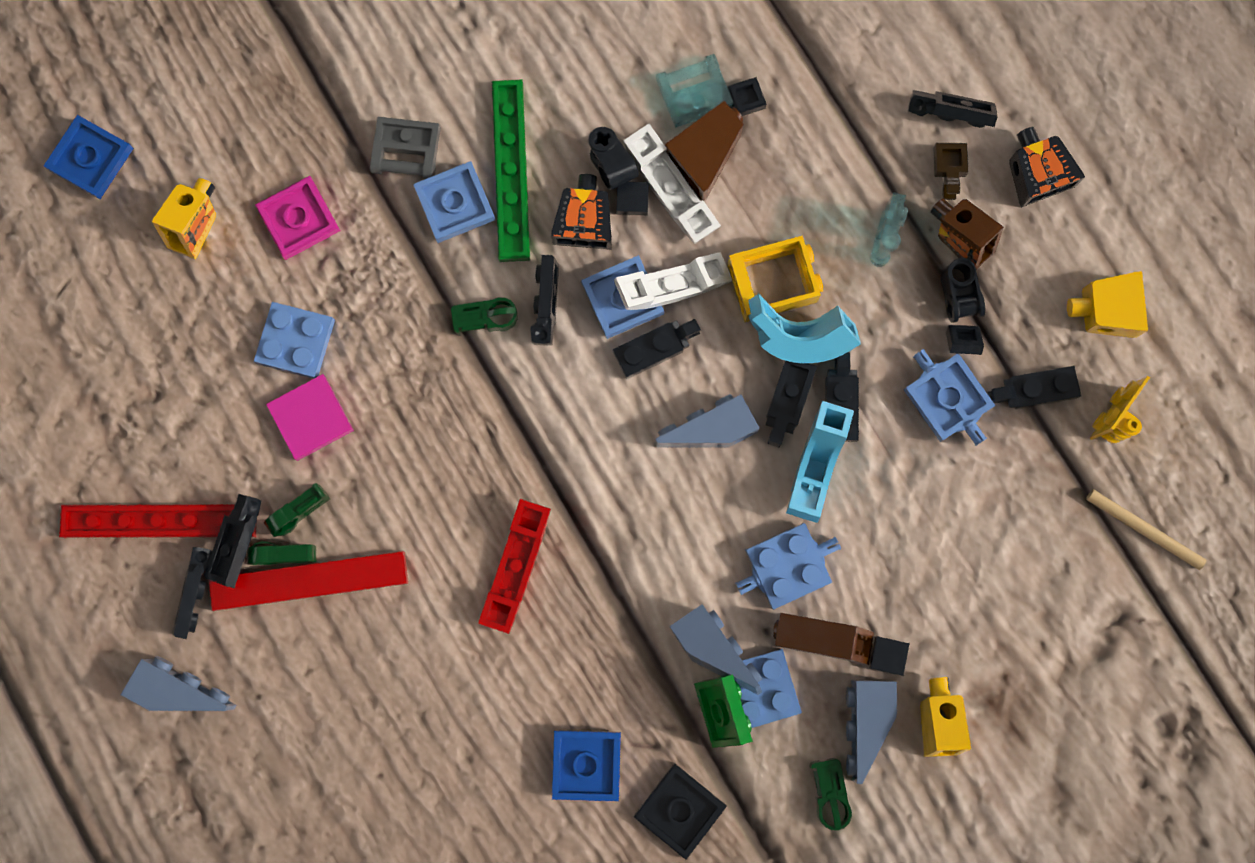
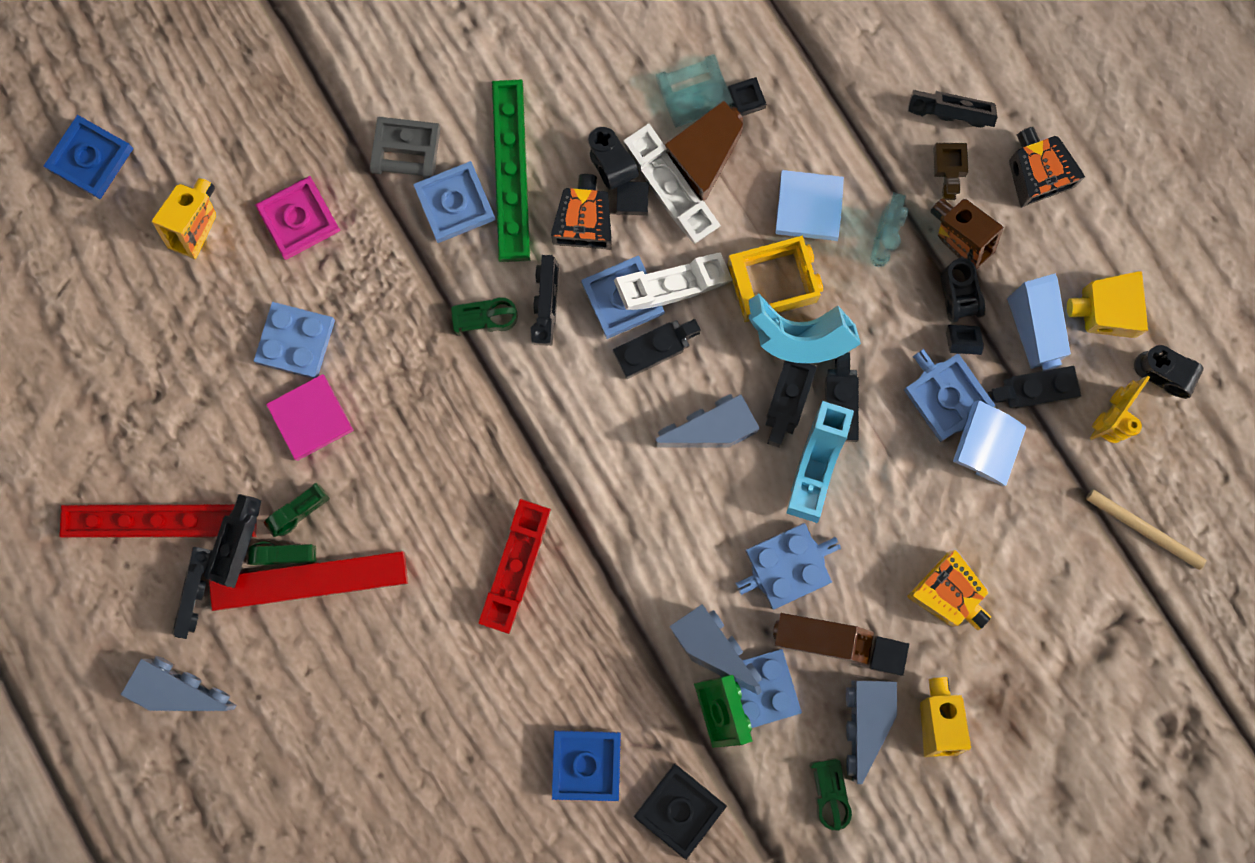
(809, 205): none -> light blue slope
(952, 592): none -> torso
(989, 443): none -> light blue slope
(1041, 322): none -> light blue slope
(1169, 370): none -> black piece

